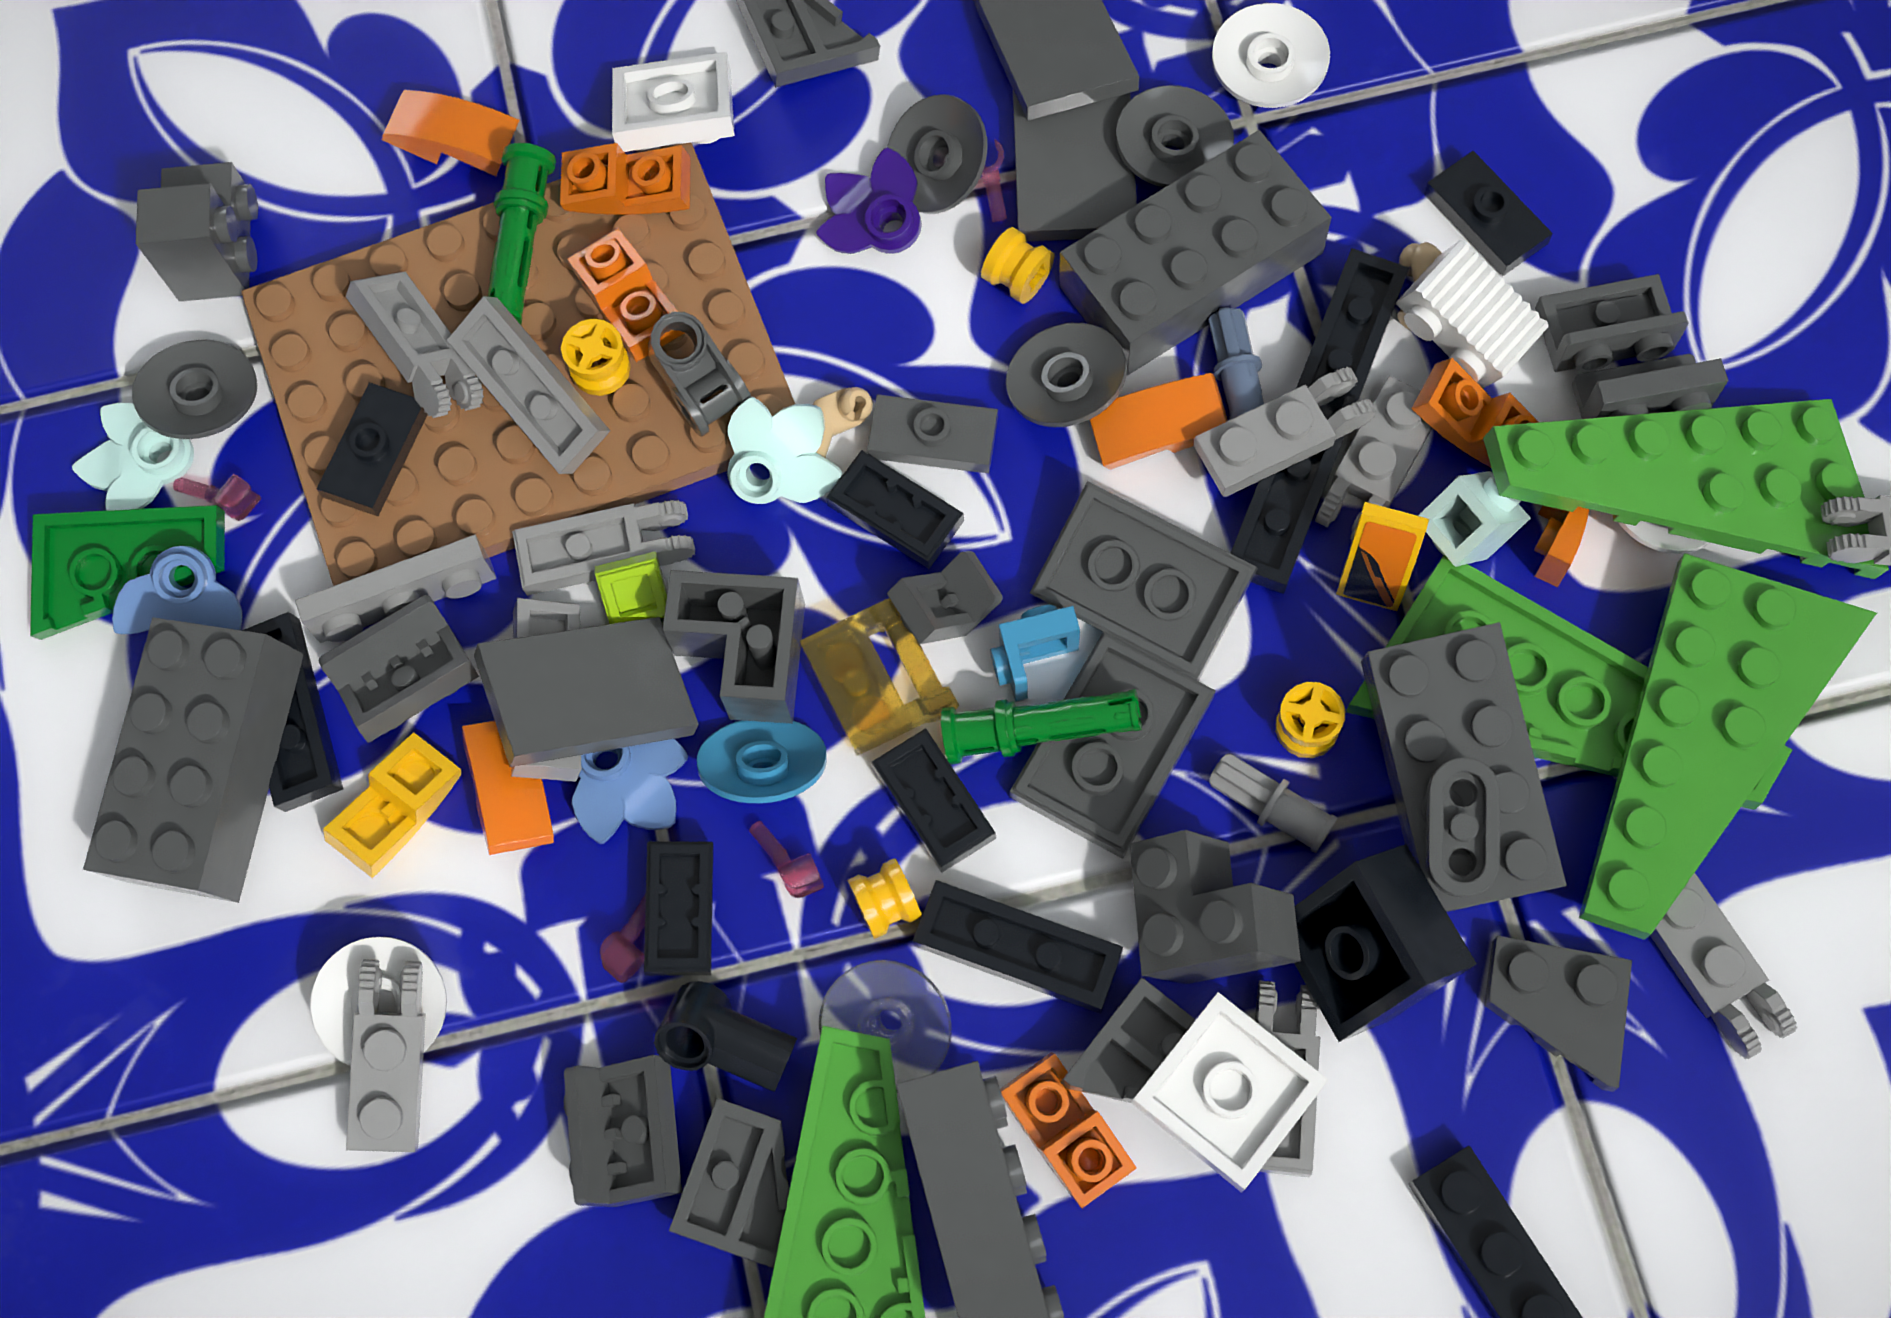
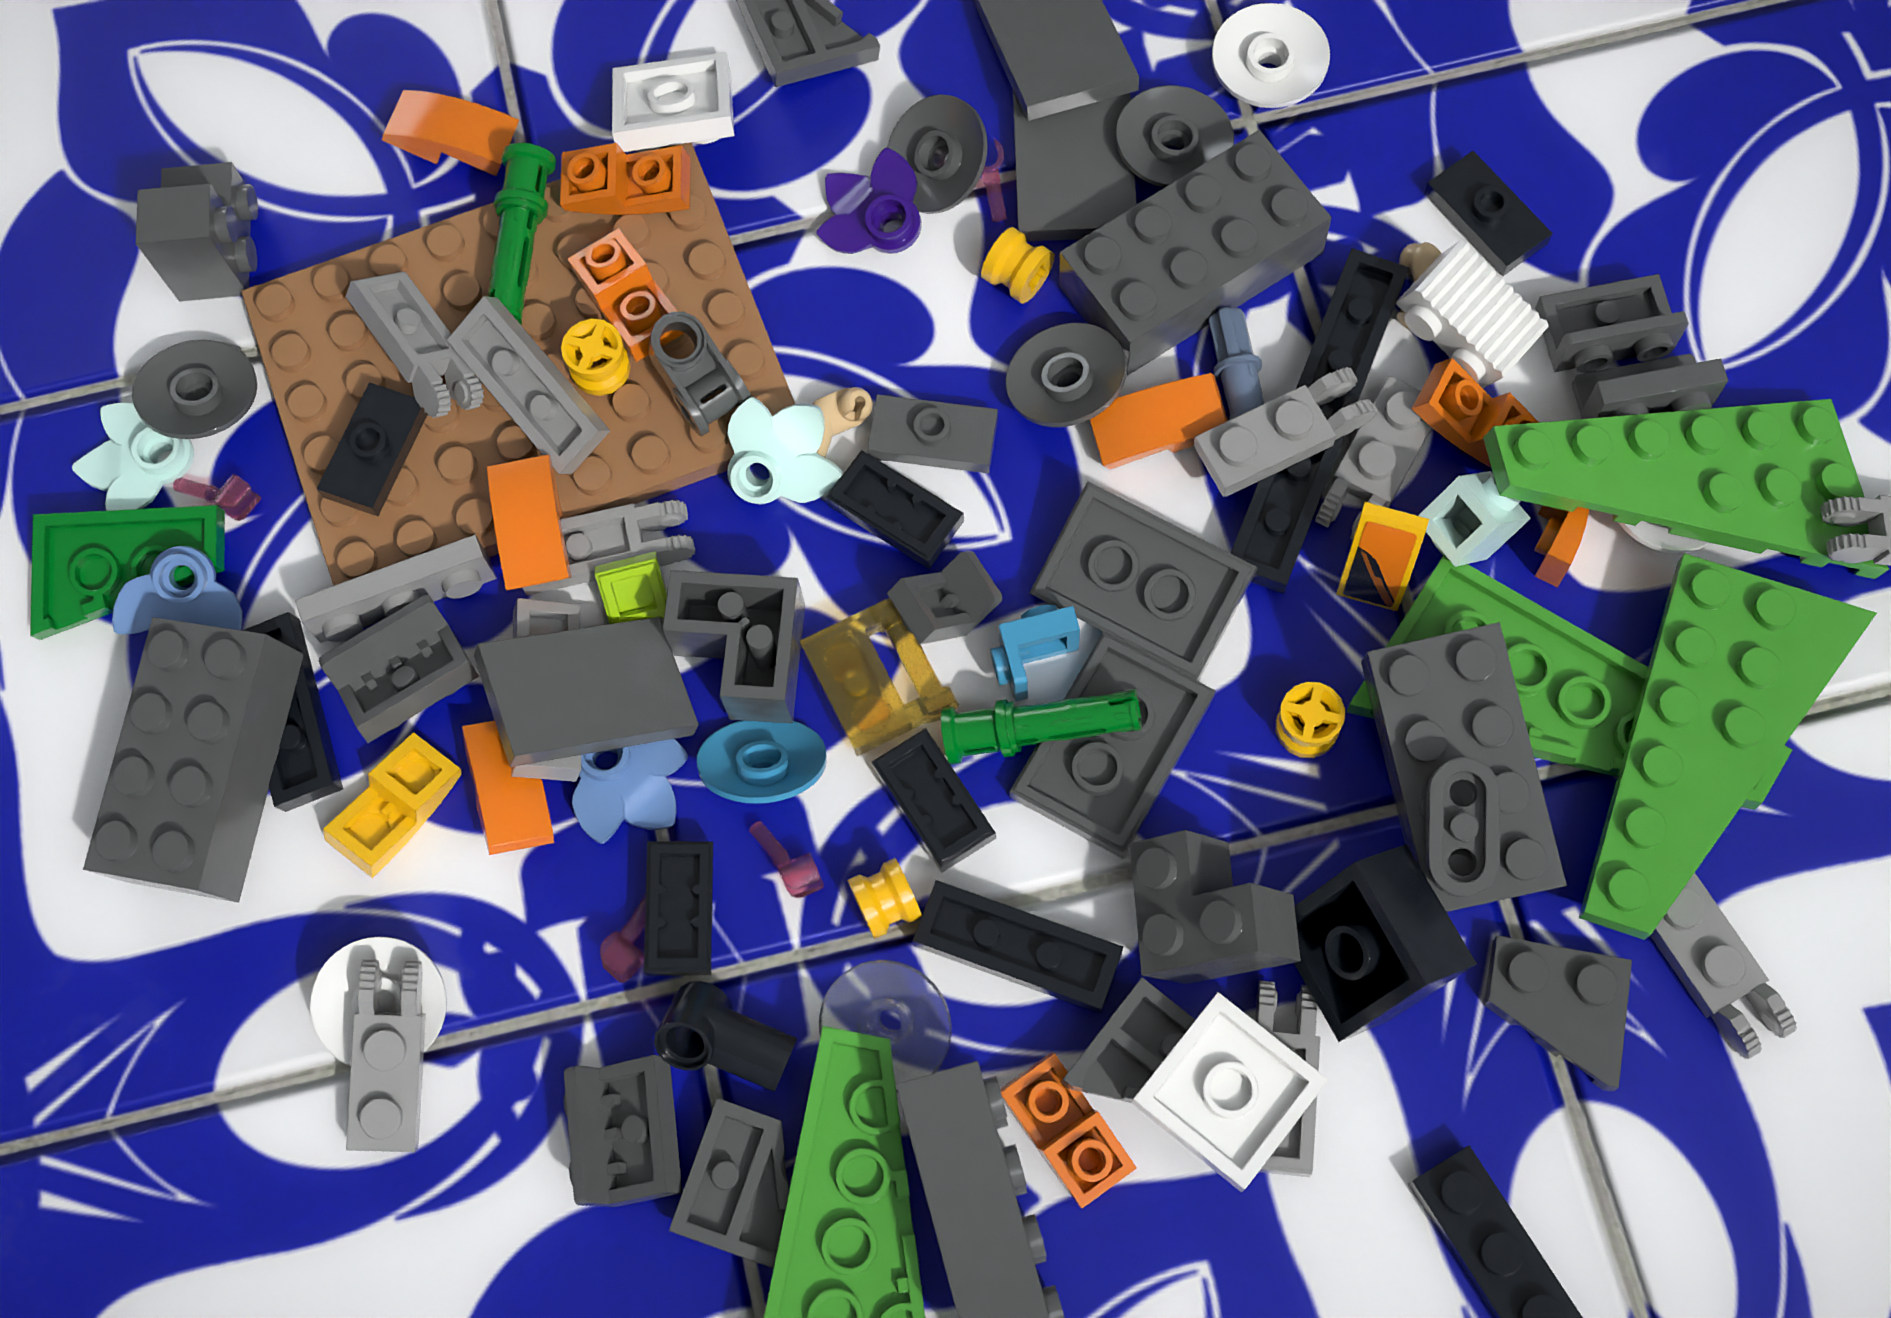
(528, 522): none -> orange slope
(1272, 801): light grey axle -> none

